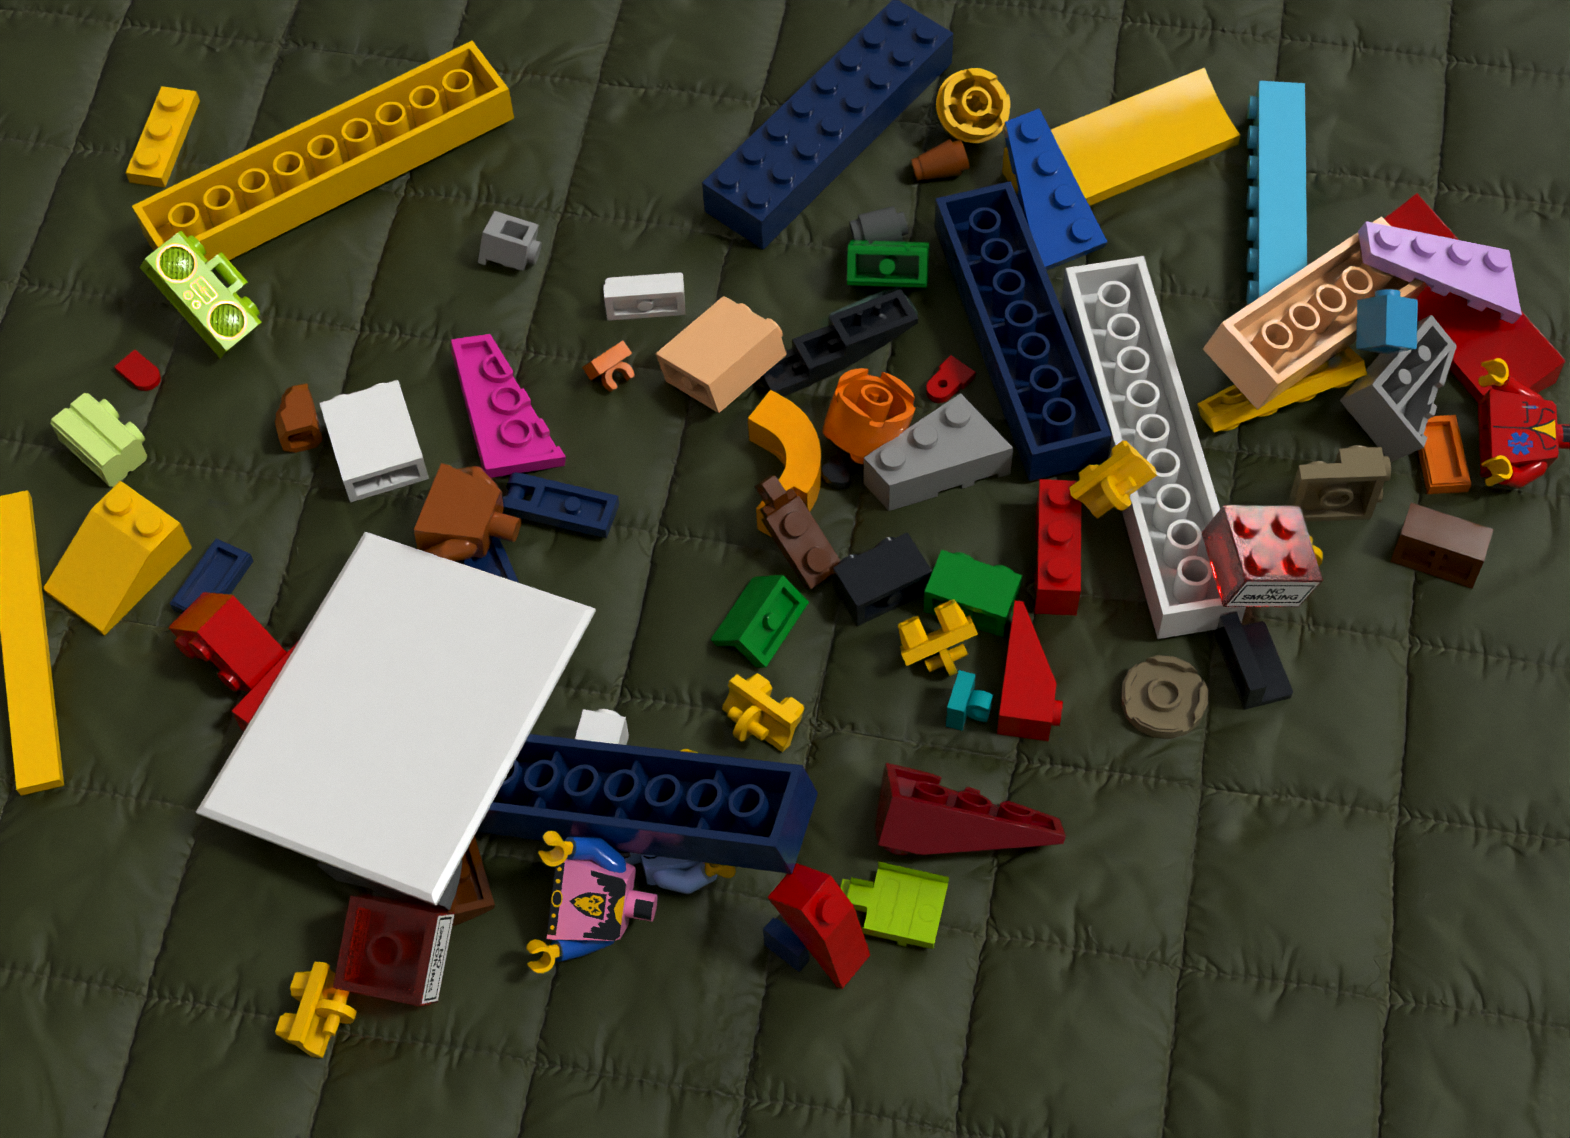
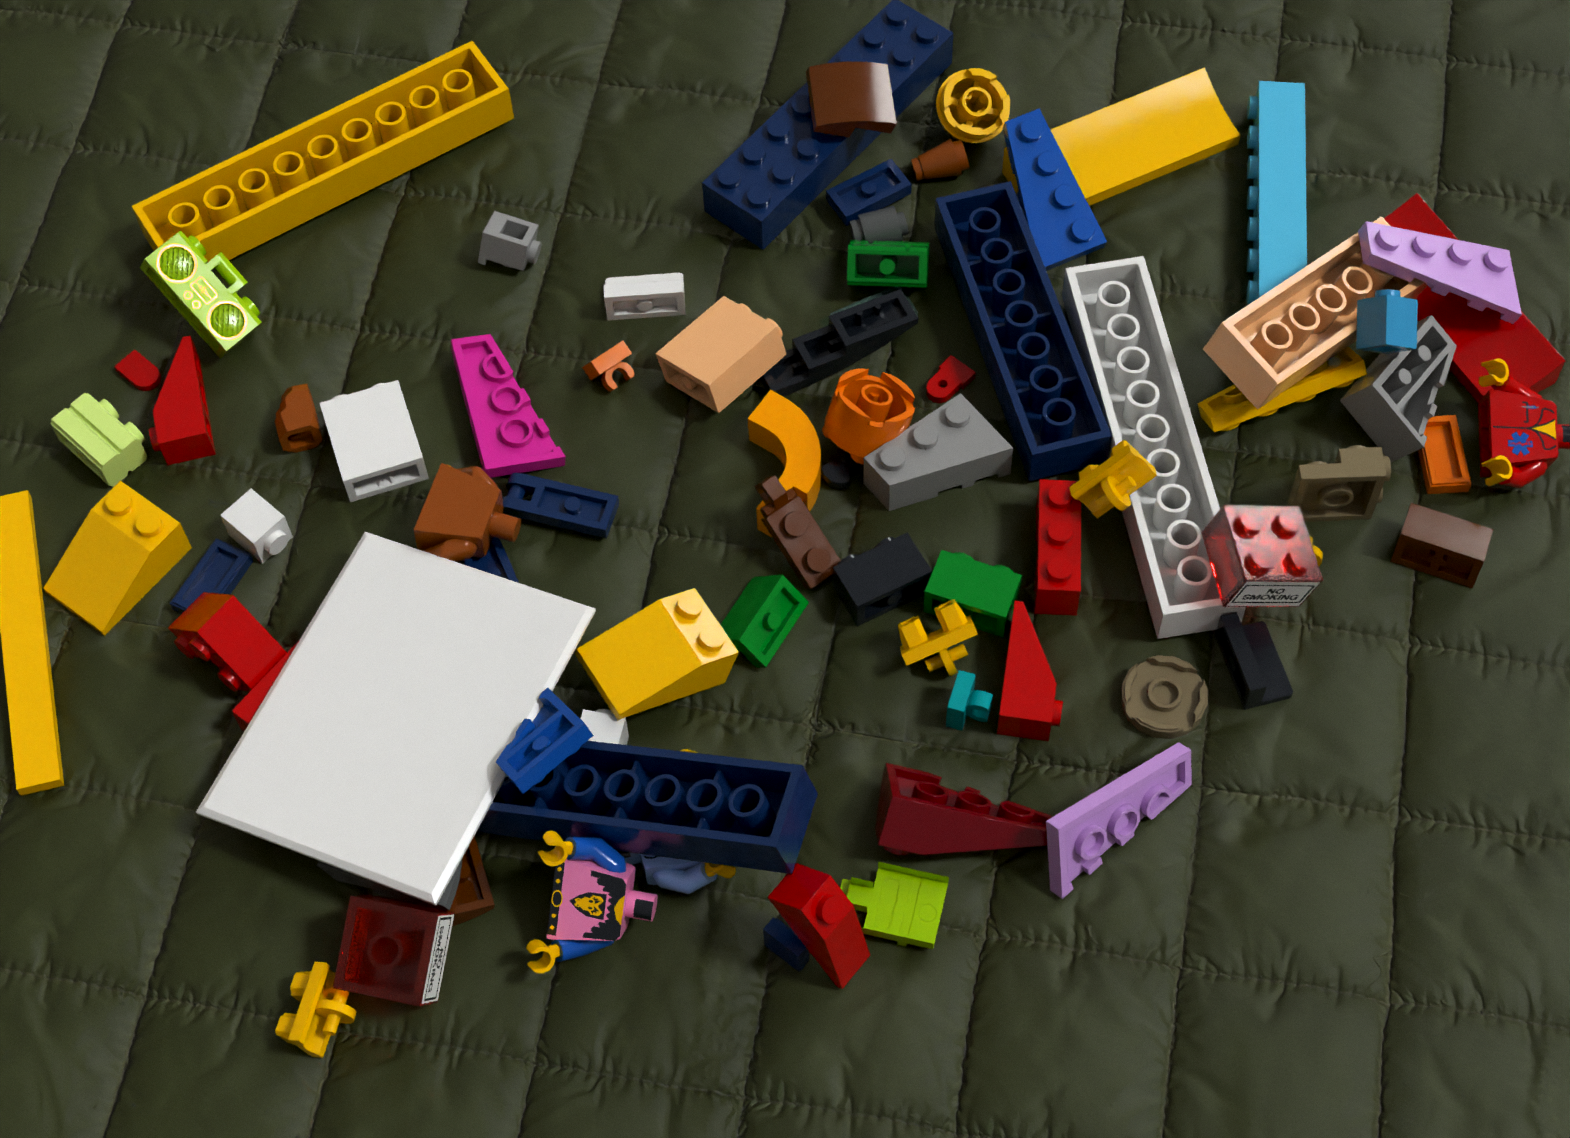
(162, 137): yellow plate -> none
(182, 411): none -> red slope
(257, 526): none -> white brick
(543, 743): none -> blue wing
(659, 655): none -> yellow slope
(759, 714): yellow hips -> none
(850, 97): none -> reddish brown slope
(868, 191): none -> dark blue plate
(1112, 815): none -> lavender wing

